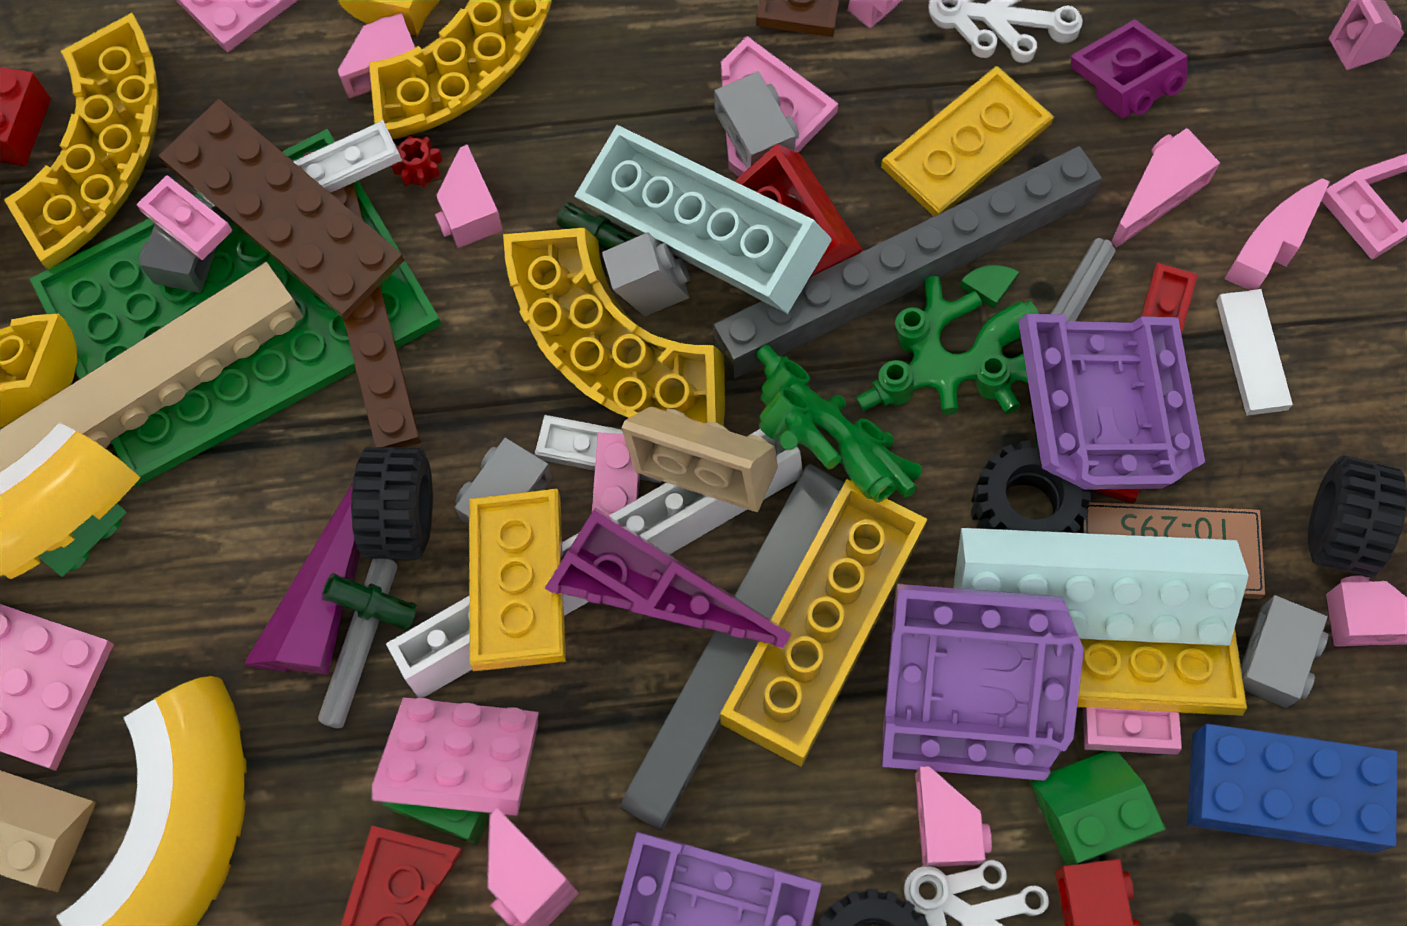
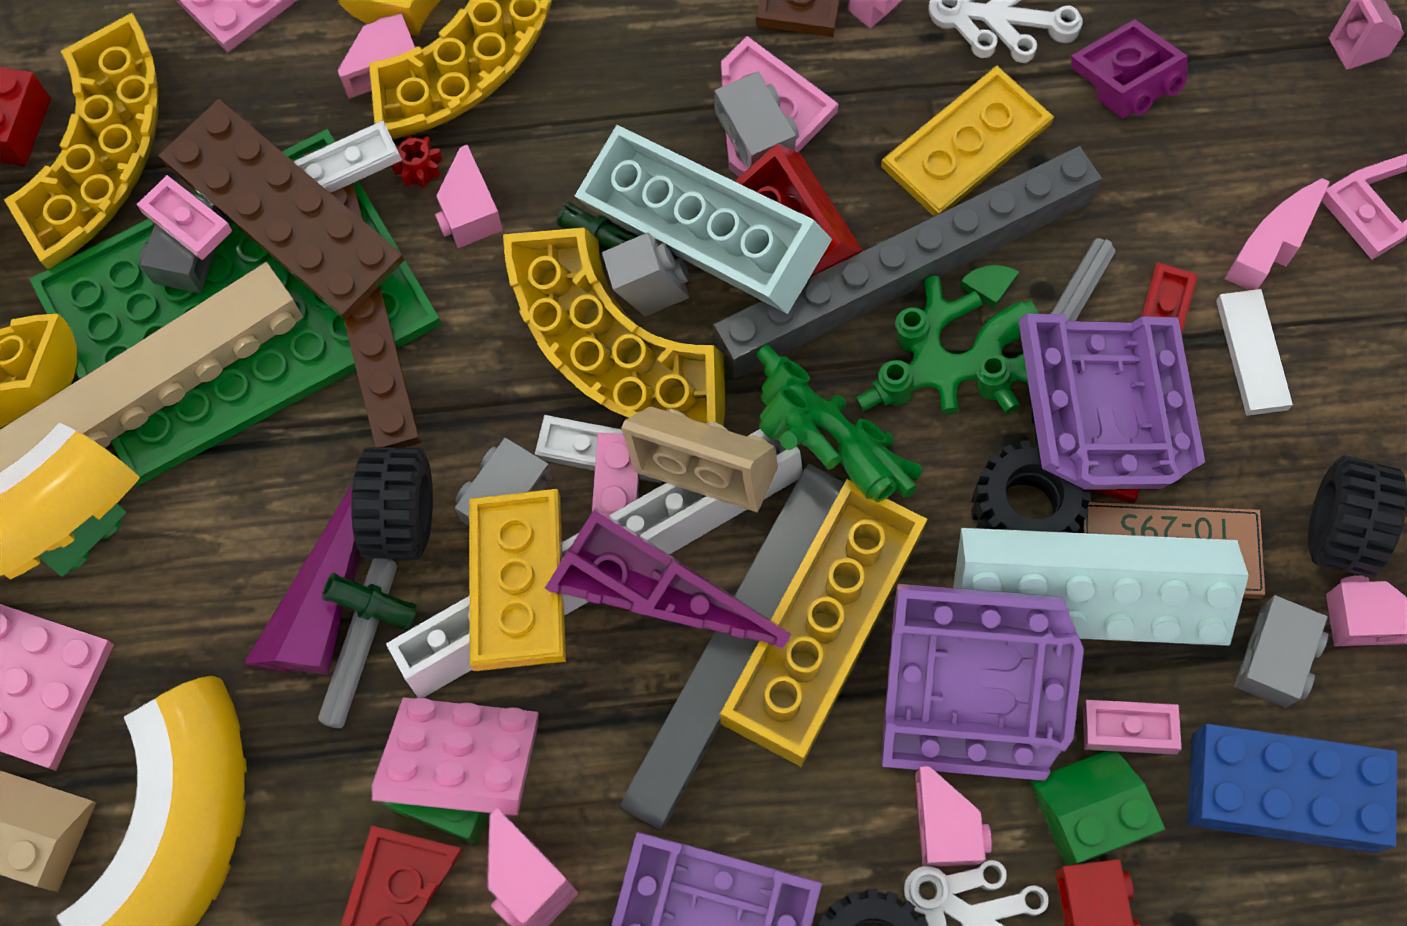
(1162, 677): yellow tile -> none
(1174, 173): bright pink slope -> none

